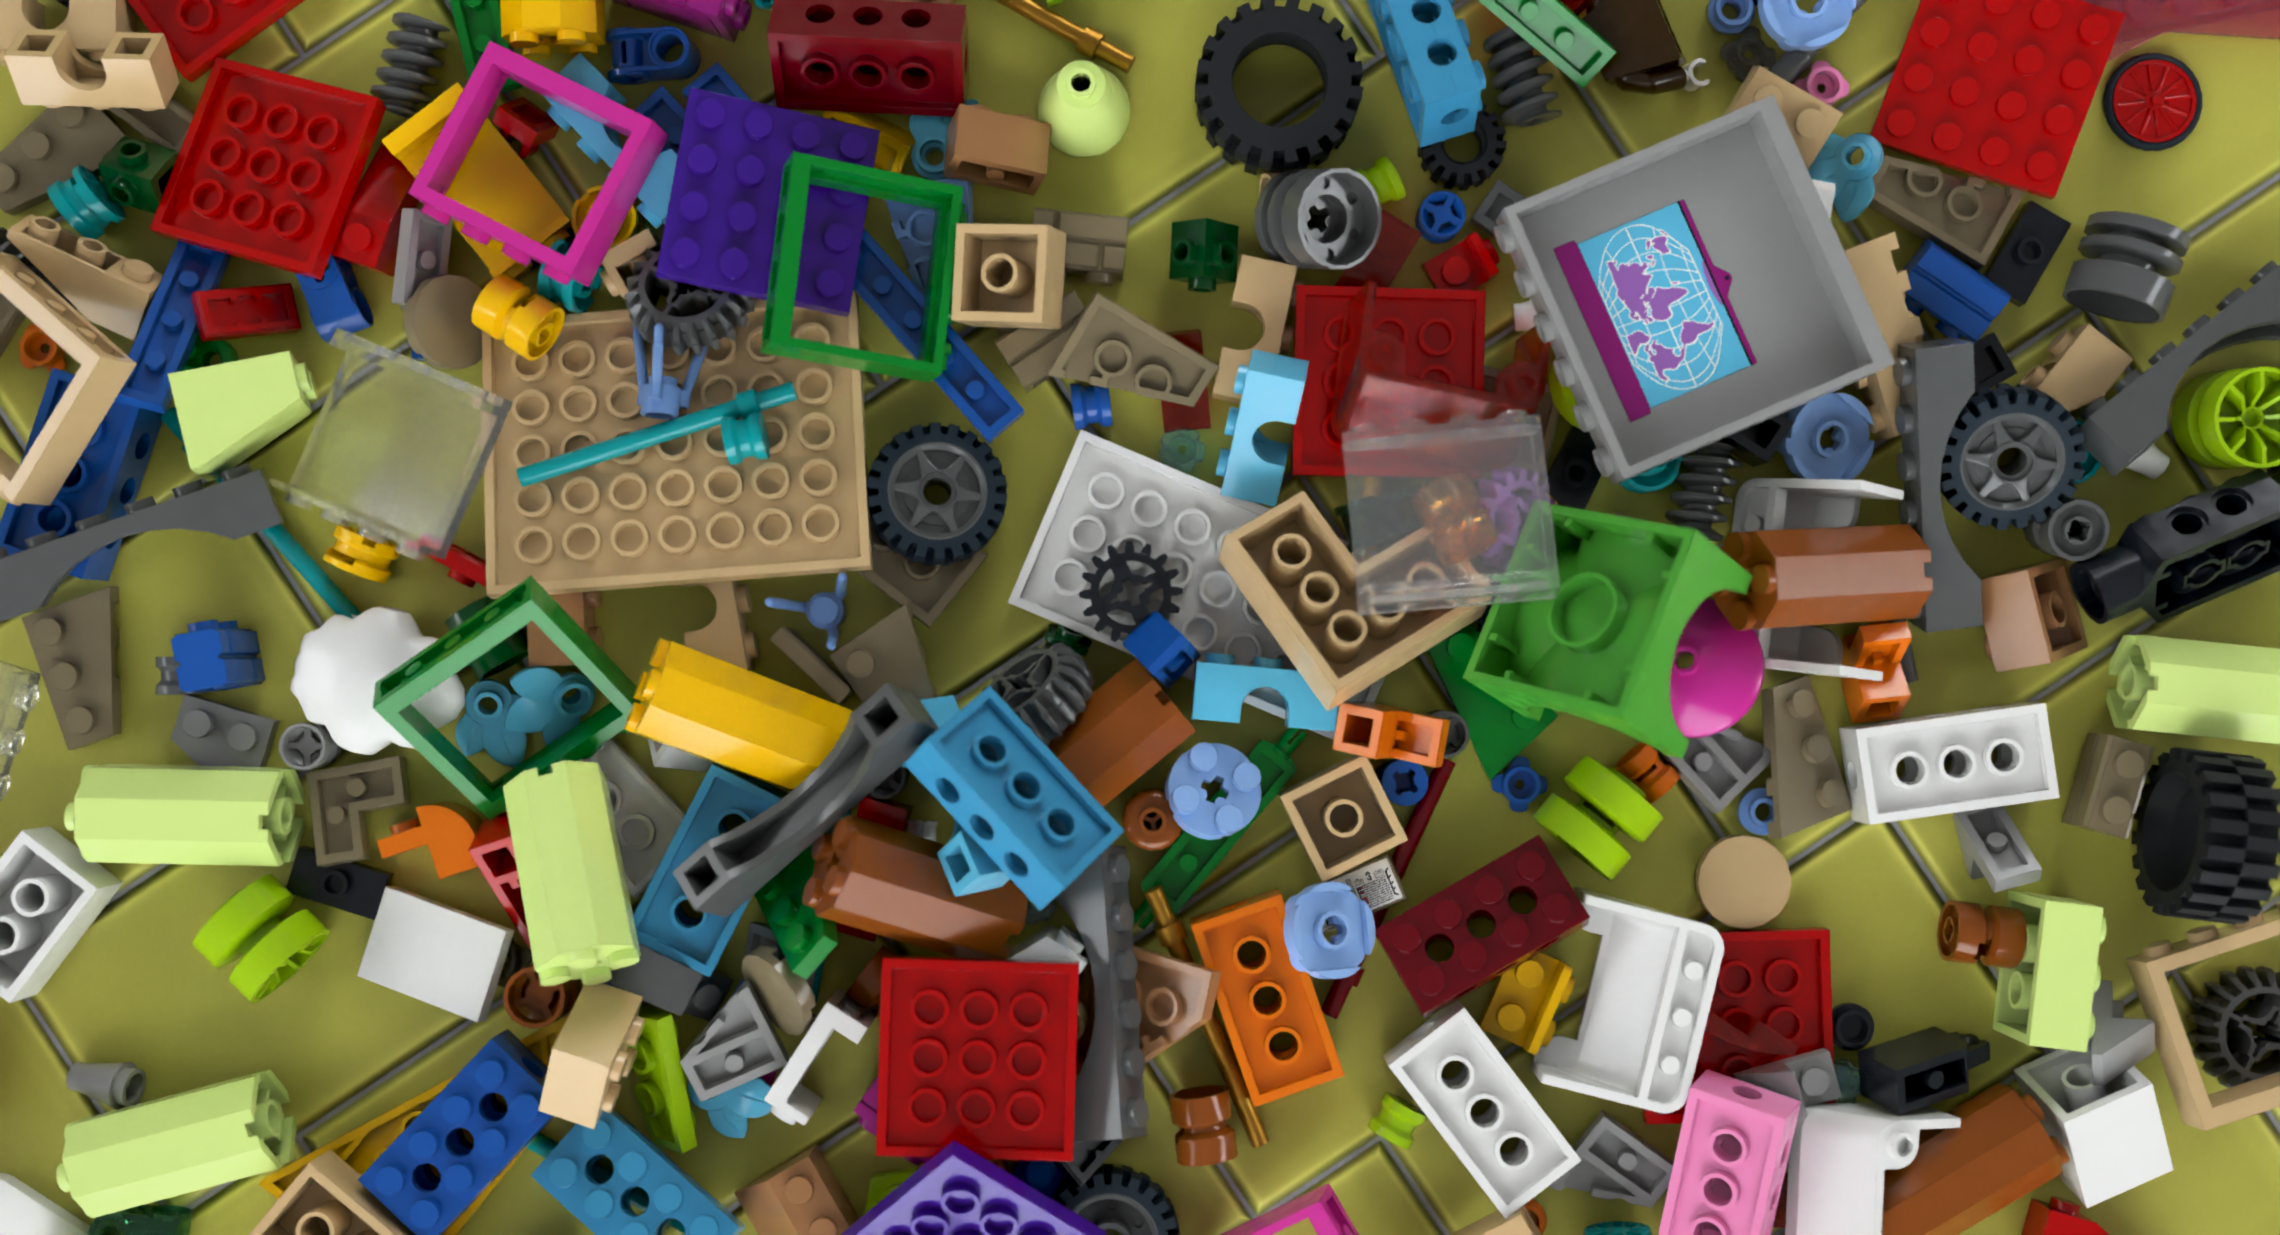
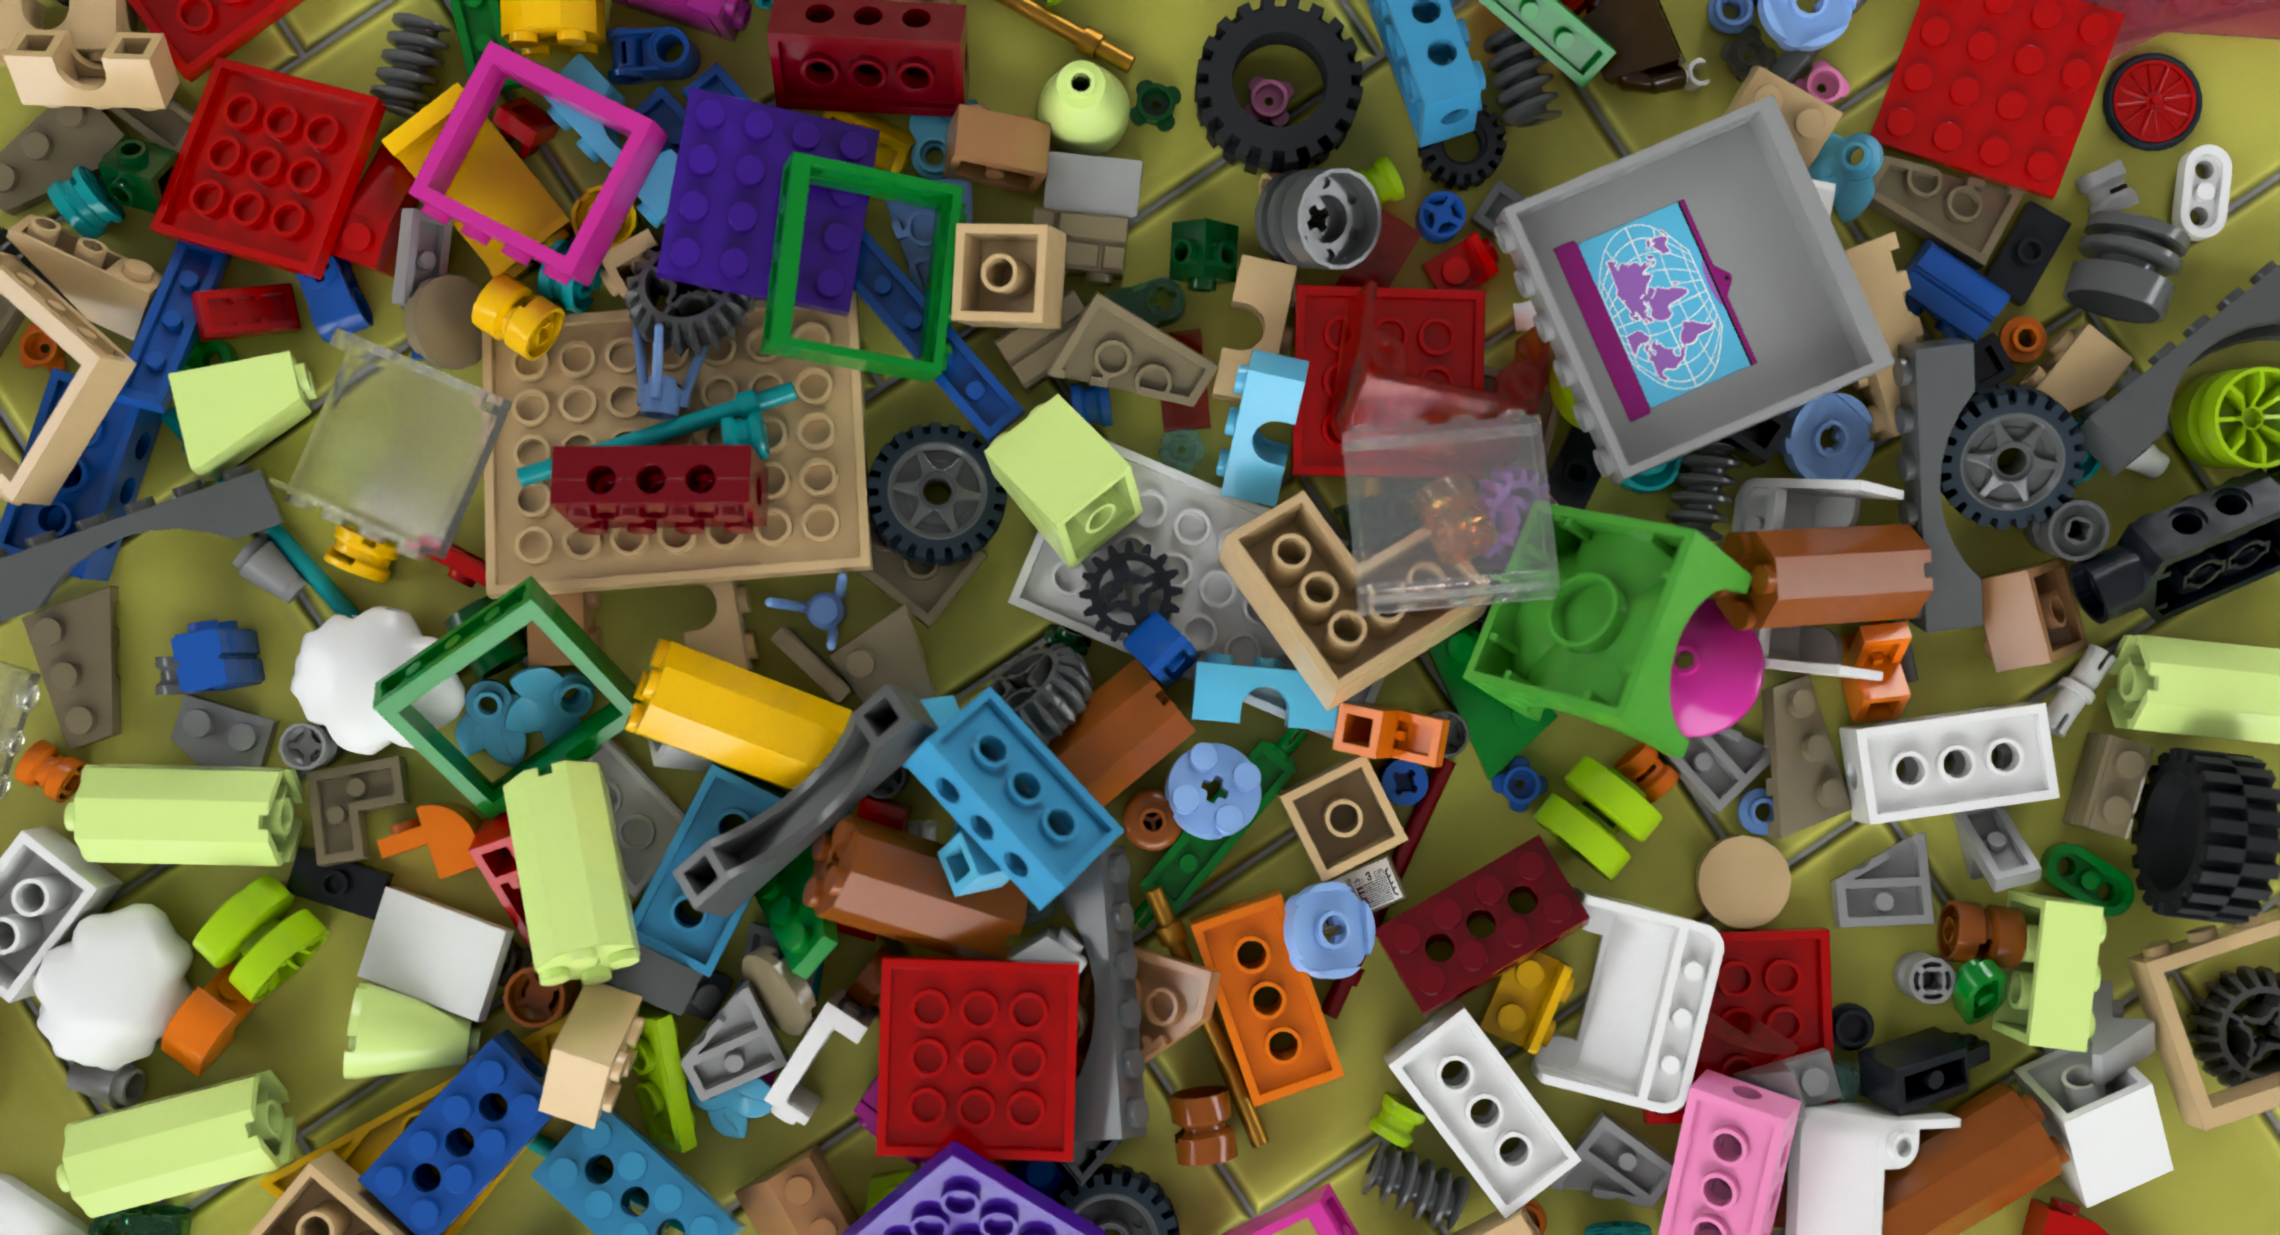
(49, 770): none -> orange wheel
(113, 986): none -> white piece
(206, 1023): none -> orange brick
(269, 569): none -> light grey cone
(404, 1035): none -> yellowish green cone
(660, 488): none -> dark red brick
(1065, 479): none -> yellowish green slope
(1093, 184): none -> light grey panel
(1141, 297): none -> clear green piece
(1154, 92): none -> dark green plate
(1280, 94): none -> bright pink plate
(1416, 1184): none -> dark grey piece
(1886, 888): none -> light grey wing
(1916, 970): none -> light grey wheel
(1979, 990): none -> green plate
(2009, 339): none -> orange plate
(2078, 689): none -> white pin
(2084, 877): none -> green plate
(2107, 189): none -> light grey wheel
(2205, 196): none -> white plate

